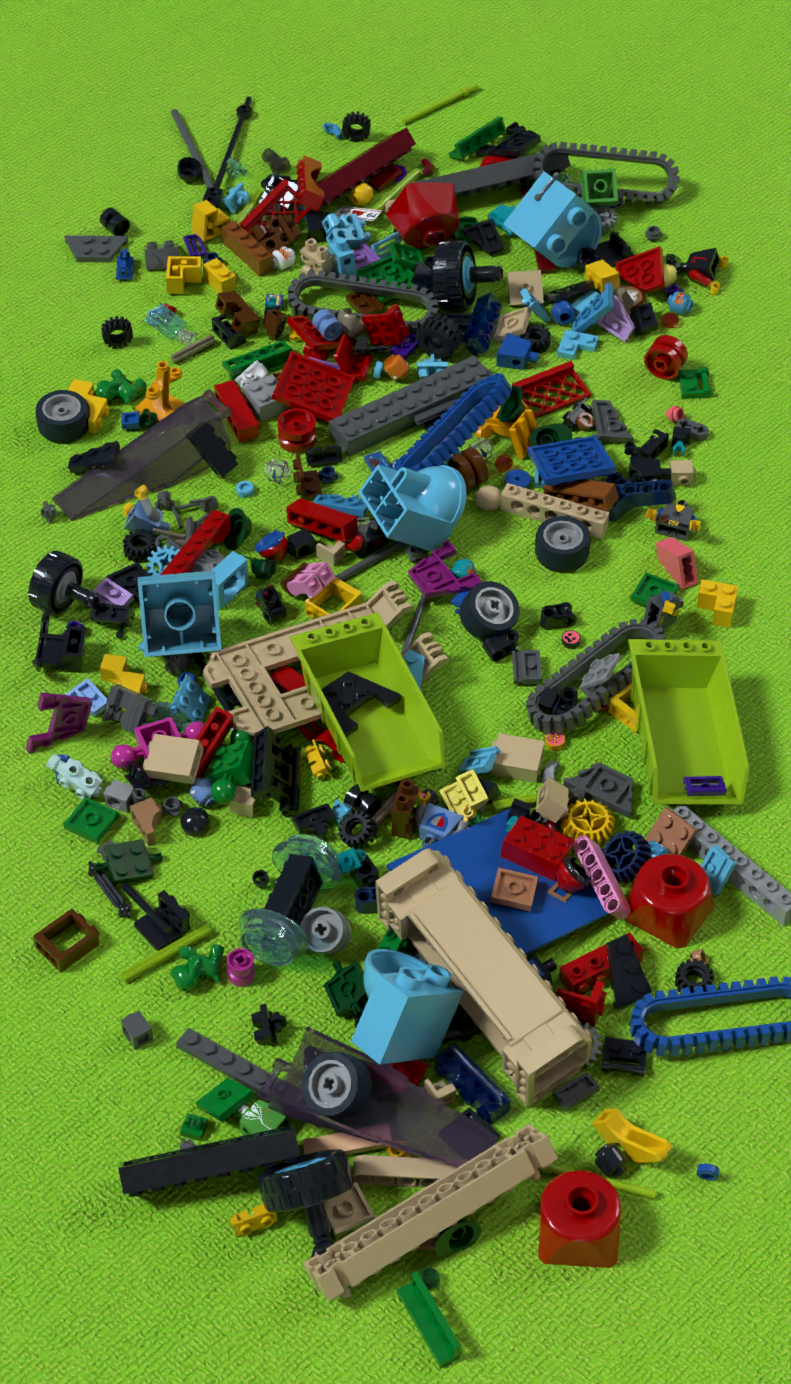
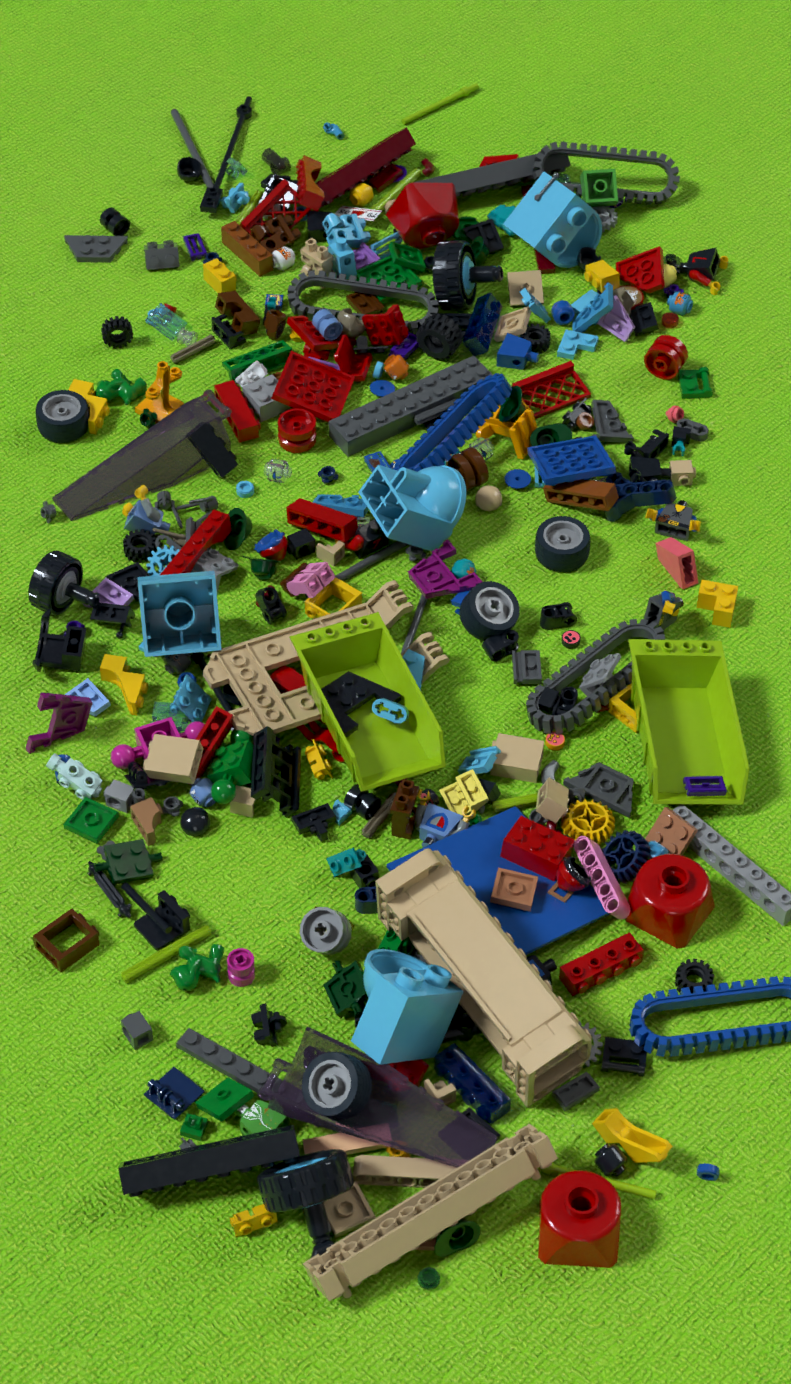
(95, 457): black wing -> none
(124, 266): blue hinge -> none
(130, 420): blue plate -> none
(136, 706): dark grey hips -> none
(173, 1092): none -> dark blue hinge
(181, 271): yellow brick -> none
(208, 220): yellow brick -> none
(230, 577): medium azure window -> none
(261, 875): black hinge -> none
(305, 869): clear light blue brick -> none
(308, 481): reddish brown bracket -> none
(317, 456): black hinge -> none
(353, 133): black tyre -> none
(366, 833): black tyre -> none
(382, 388): none -> blue piece
(392, 706): none -> medium azure beam
(423, 277): black hinge -> none
(429, 1321): green fence -> none
(430, 367): medium azure hips -> none
(478, 138): green fence -> none
(480, 250): none -> dark green piece
(503, 463): clear red tile -> none
(514, 145): black wing -> none
(518, 809): black piece -> none
(543, 507): tan brick -> none
(568, 291): black wing -> none
(585, 1008): red bracket -> none
(613, 249): black hinge -> none
(626, 972): black wing -> none
(650, 586): green plate -> none
(653, 233): dark grey plate -> none
(699, 955): nougat hinge -> none
(718, 868): medium azure plate -> none

